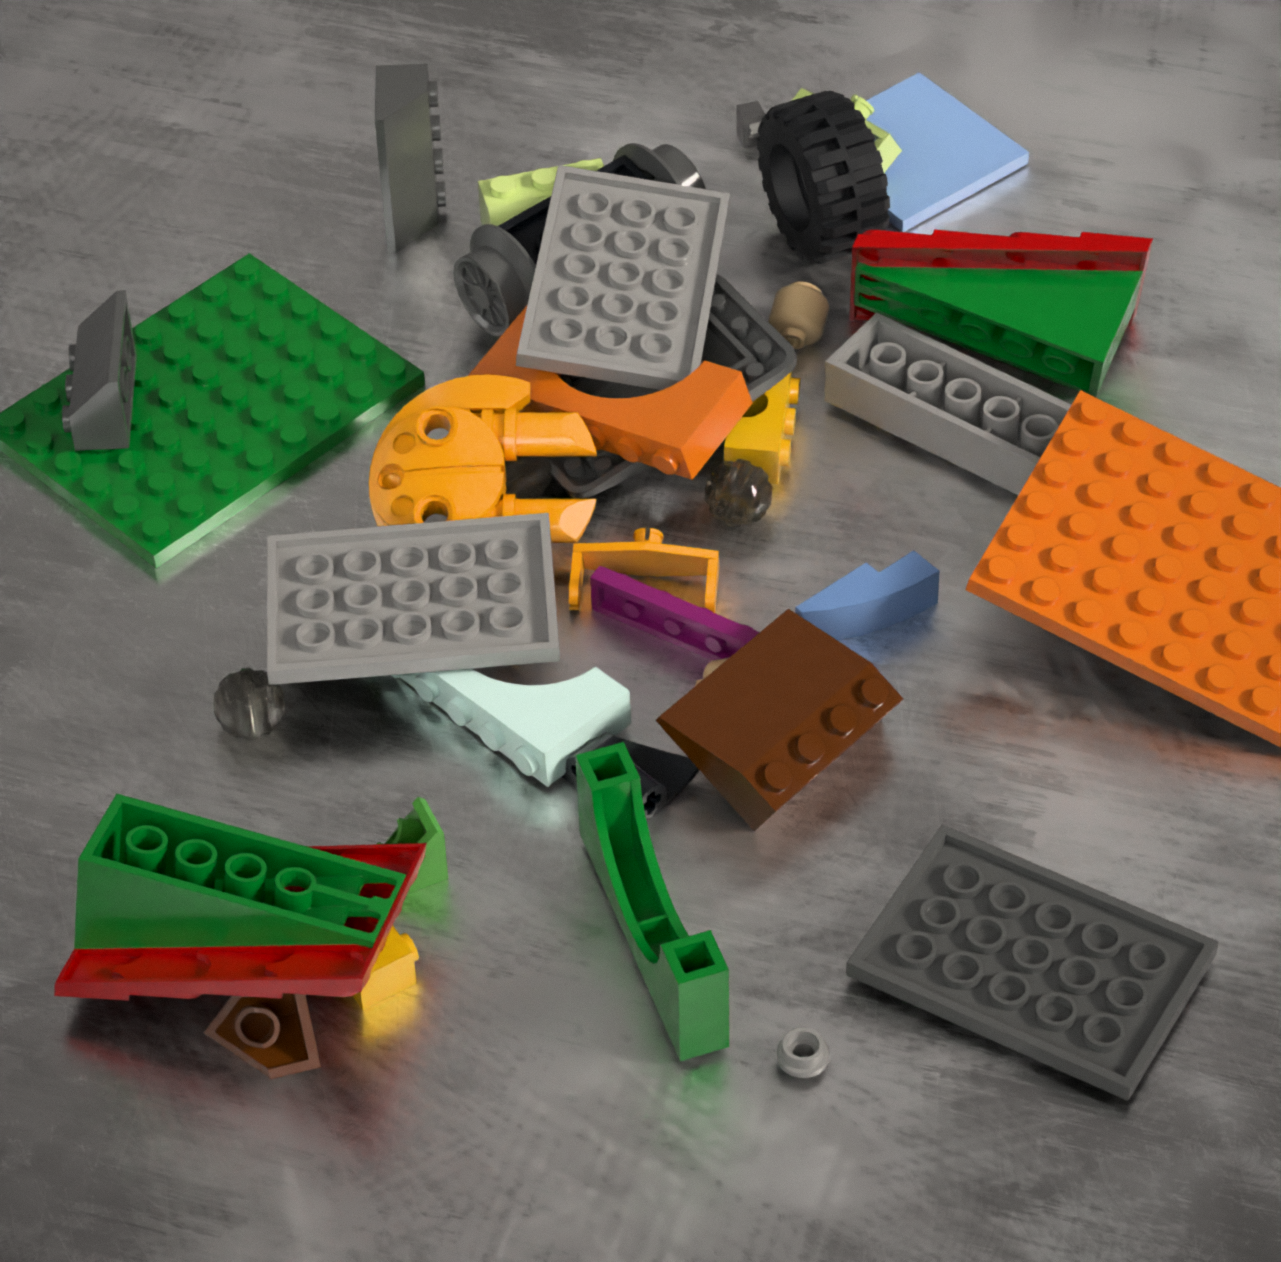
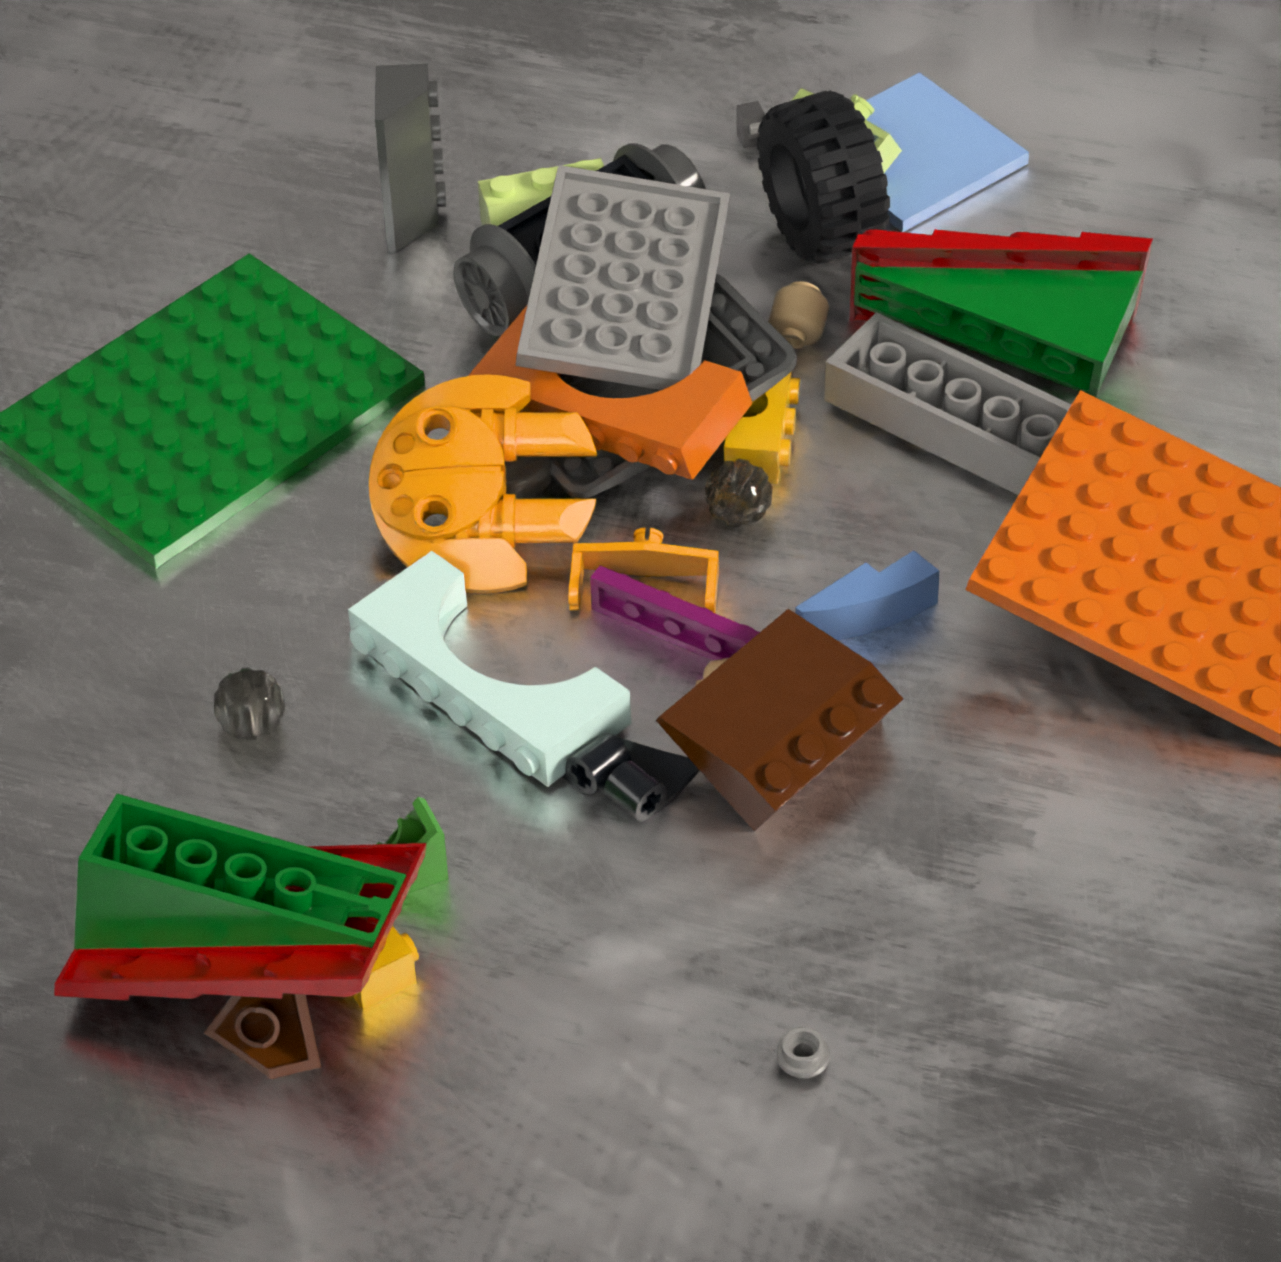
(102, 378): dark grey slope -> none
(410, 599): light grey plate -> none
(680, 970): green arch -> none
(1033, 960): dark grey plate -> none

